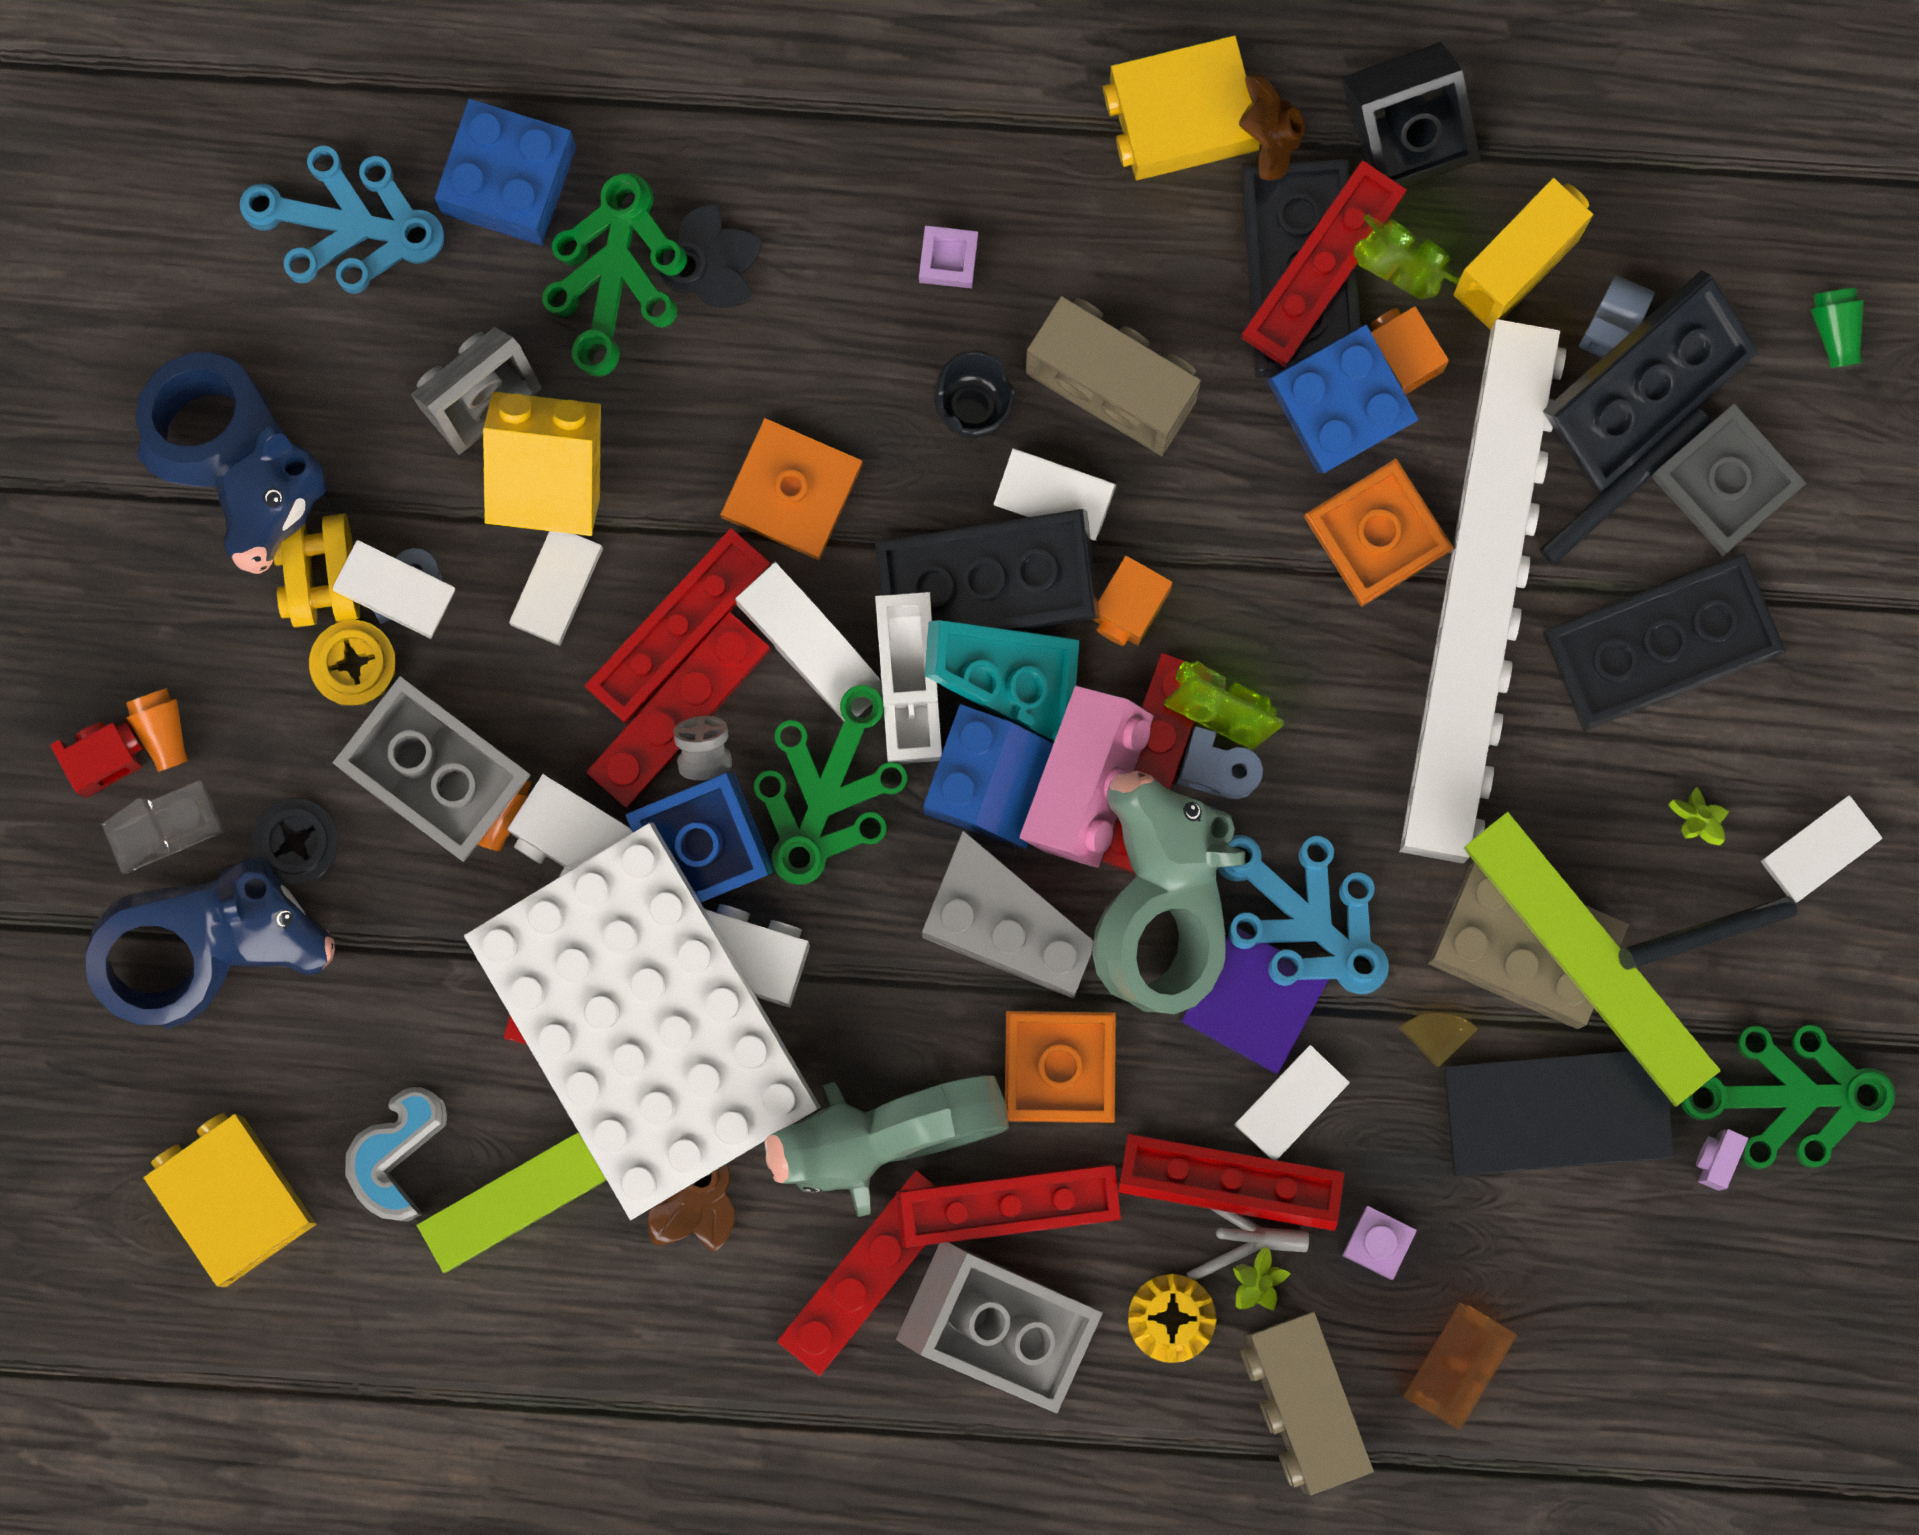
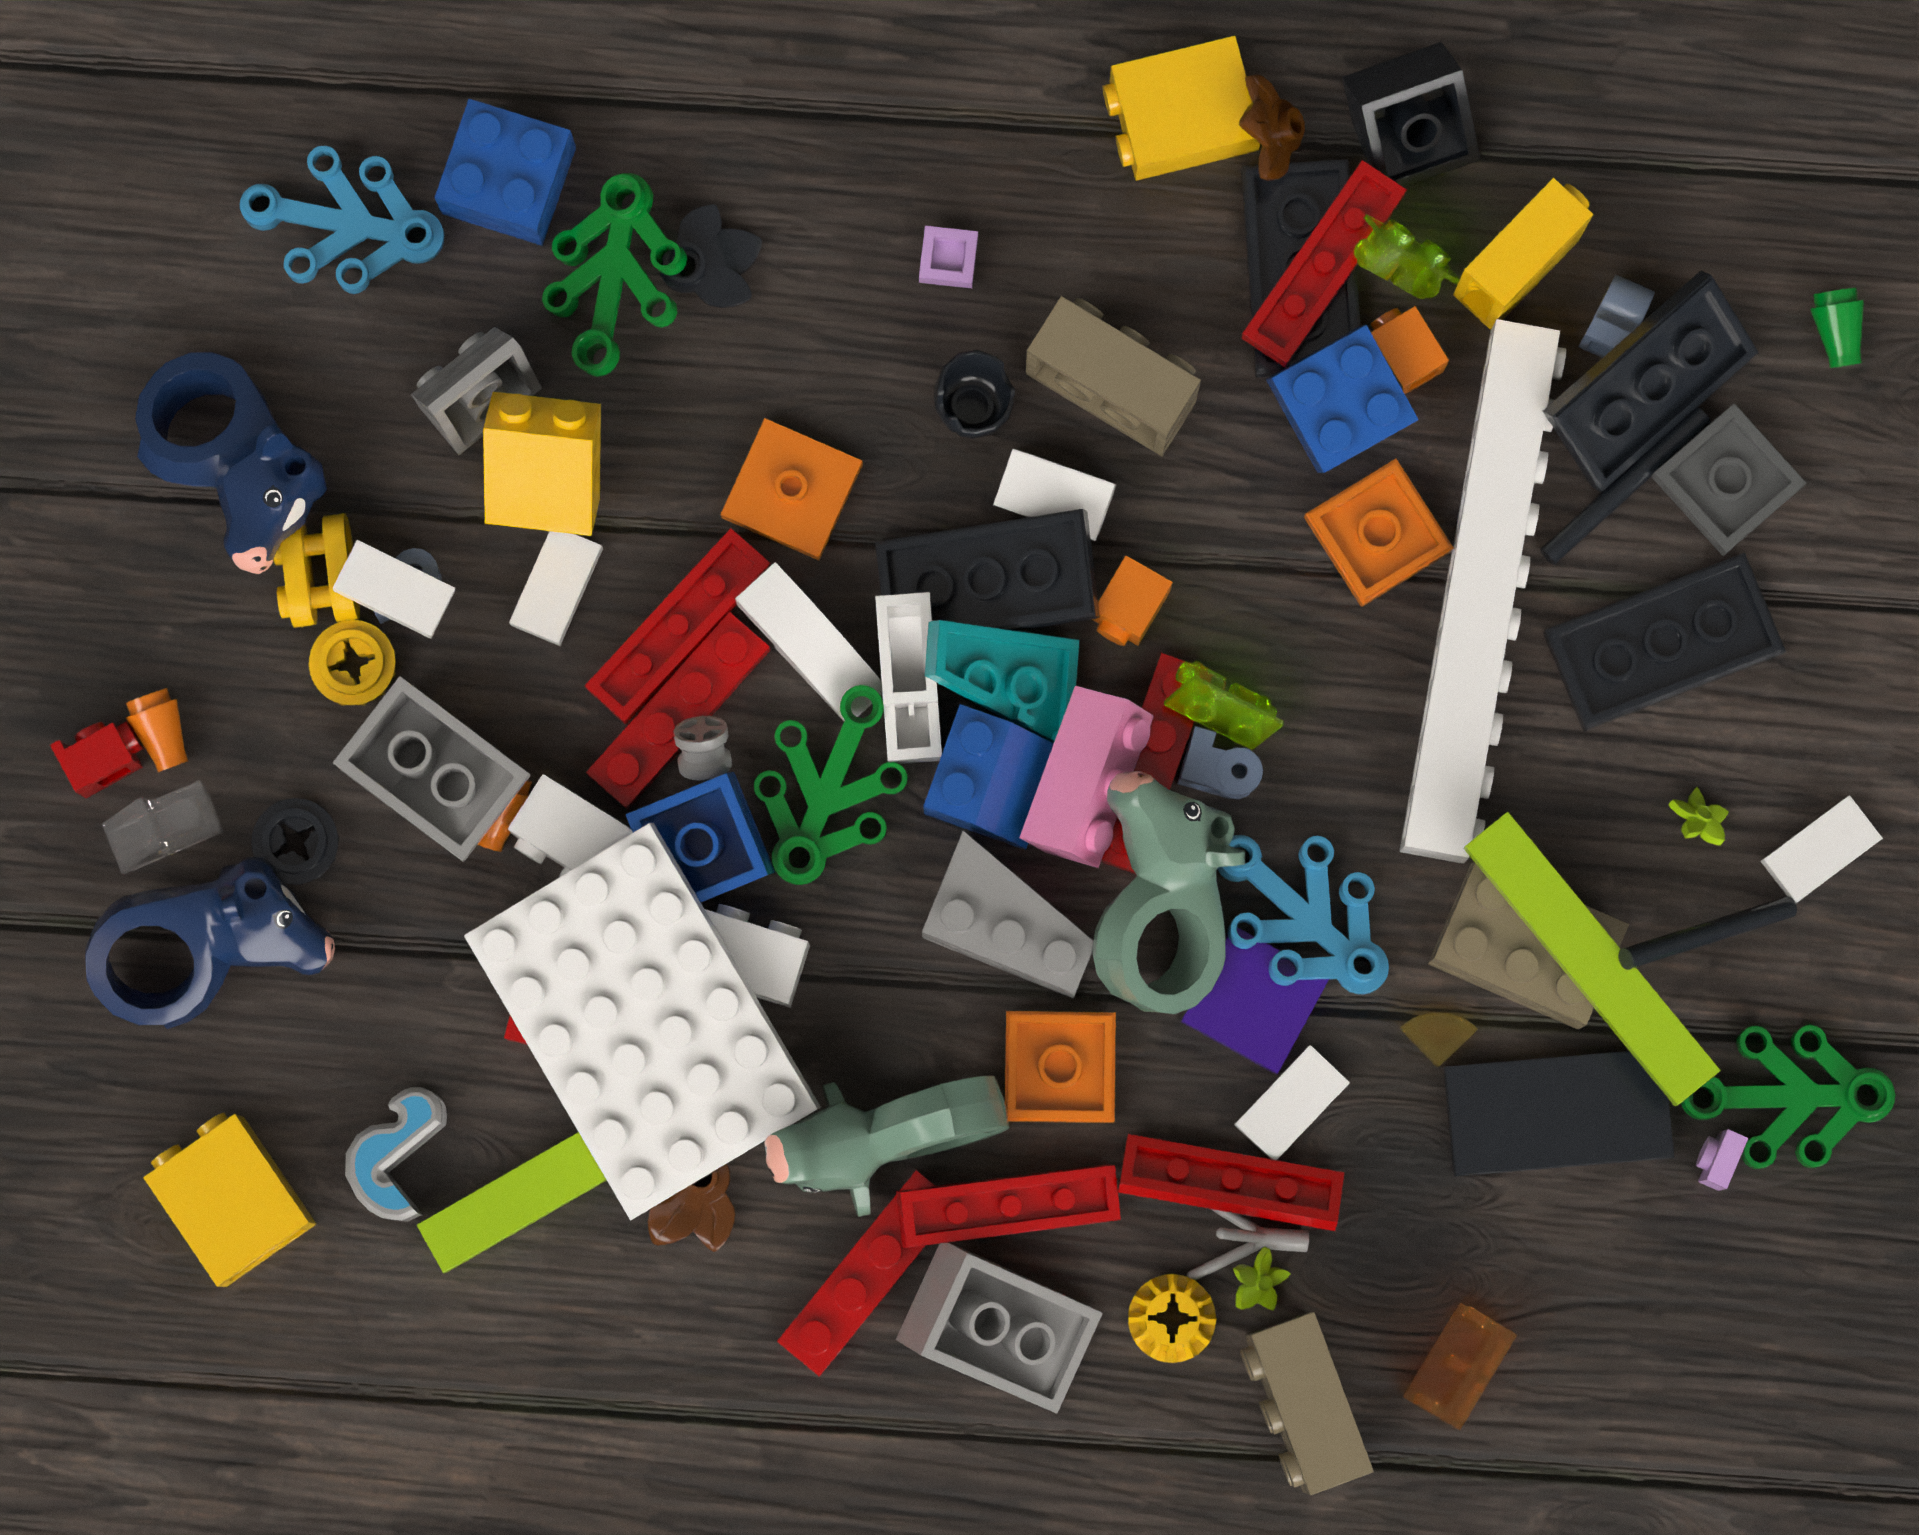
(1379, 1243): lavender plate -> none

